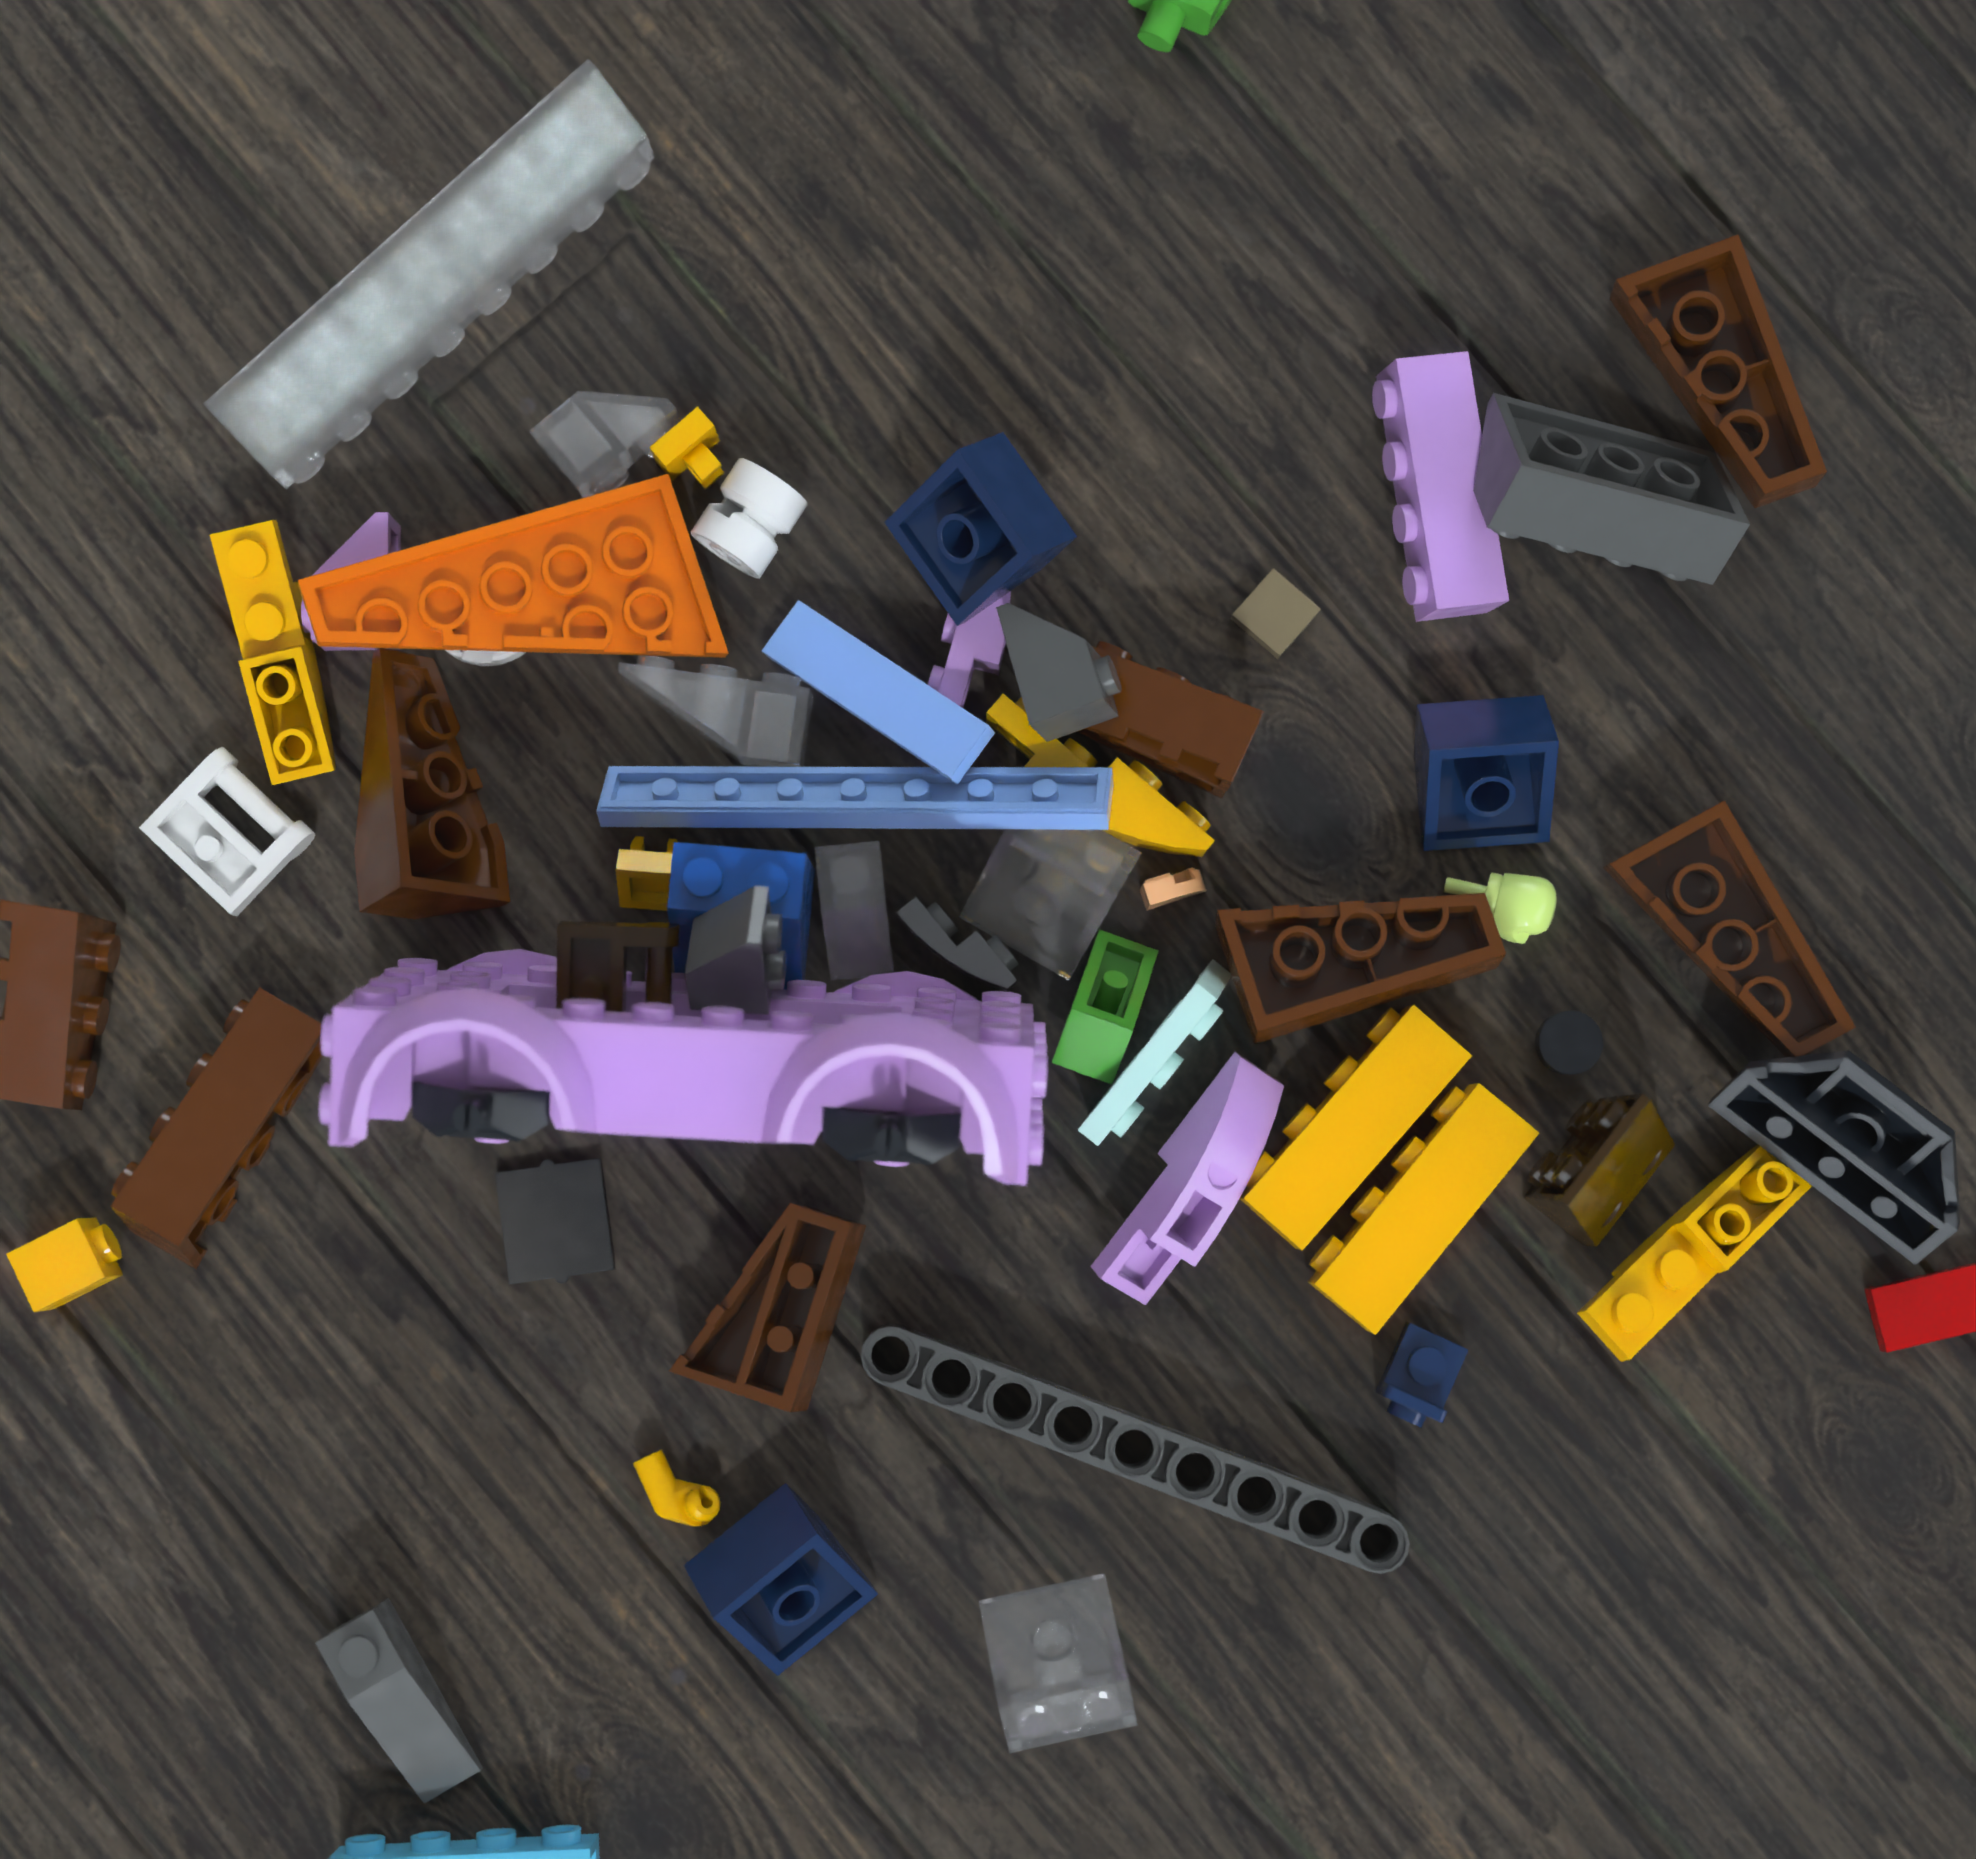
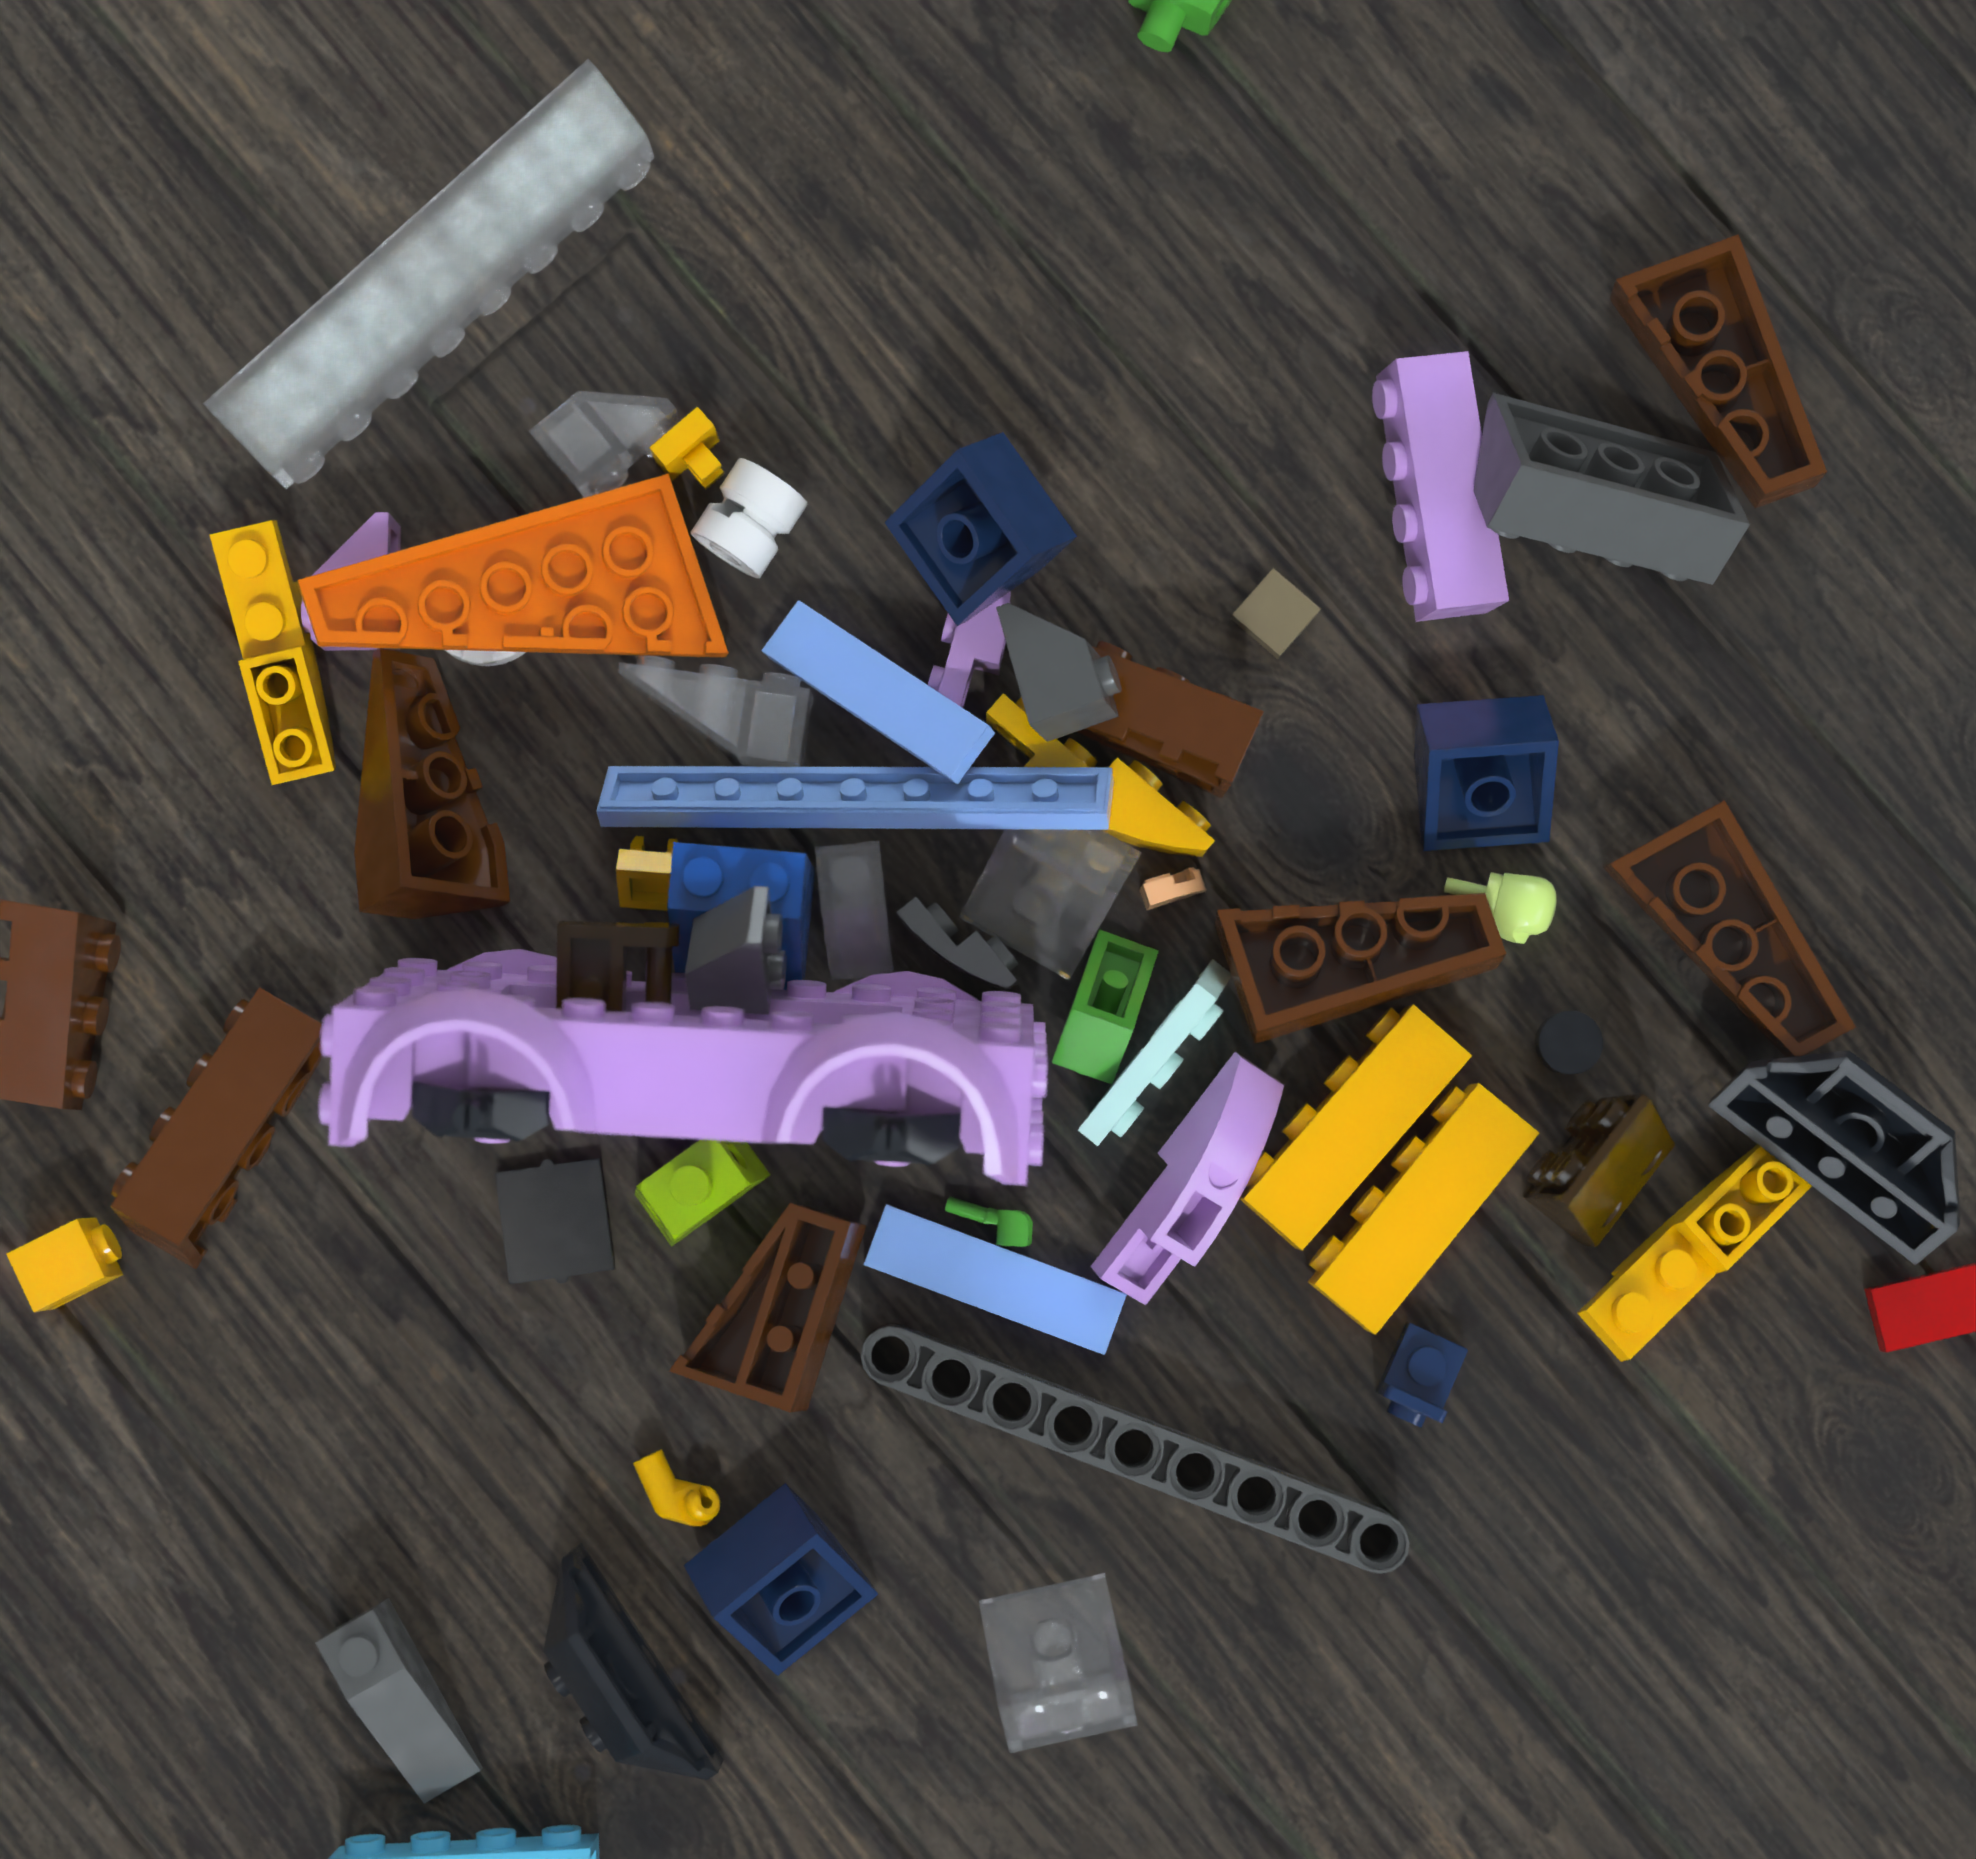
(214, 849): white plate -> none
(618, 1678): none -> black wedge
(699, 1185): none -> lime torso
(995, 1279): none -> light blue tile
(1013, 1226): none -> bright green hand

